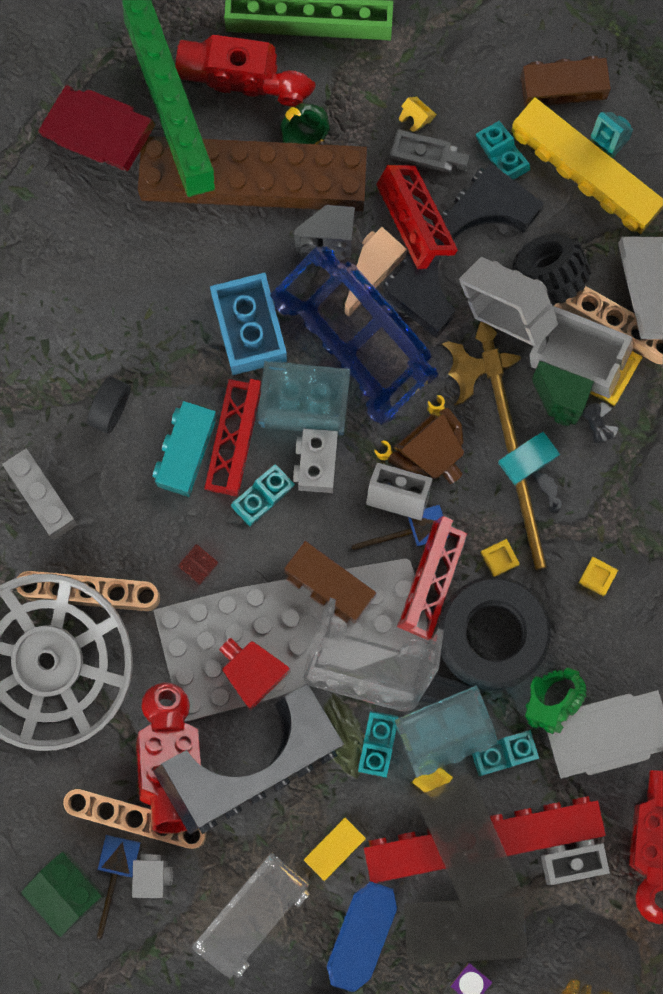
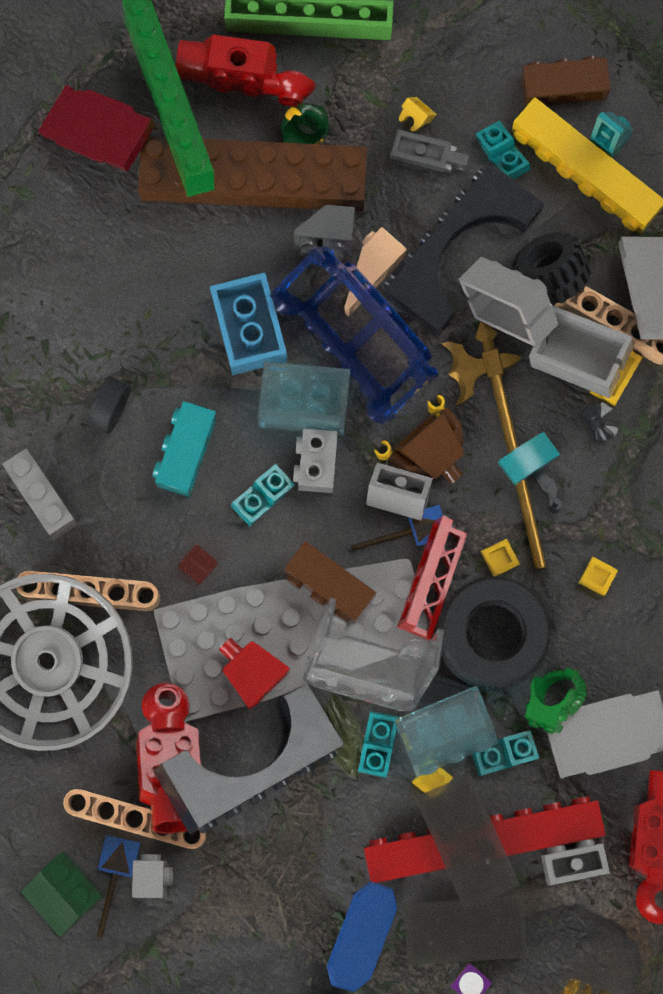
(243, 440): red fence -> none
(251, 916): clear windscreen -> none
(334, 849): yellow tile -> none
(408, 214): red fence -> none
(561, 392): dark green slope -> none

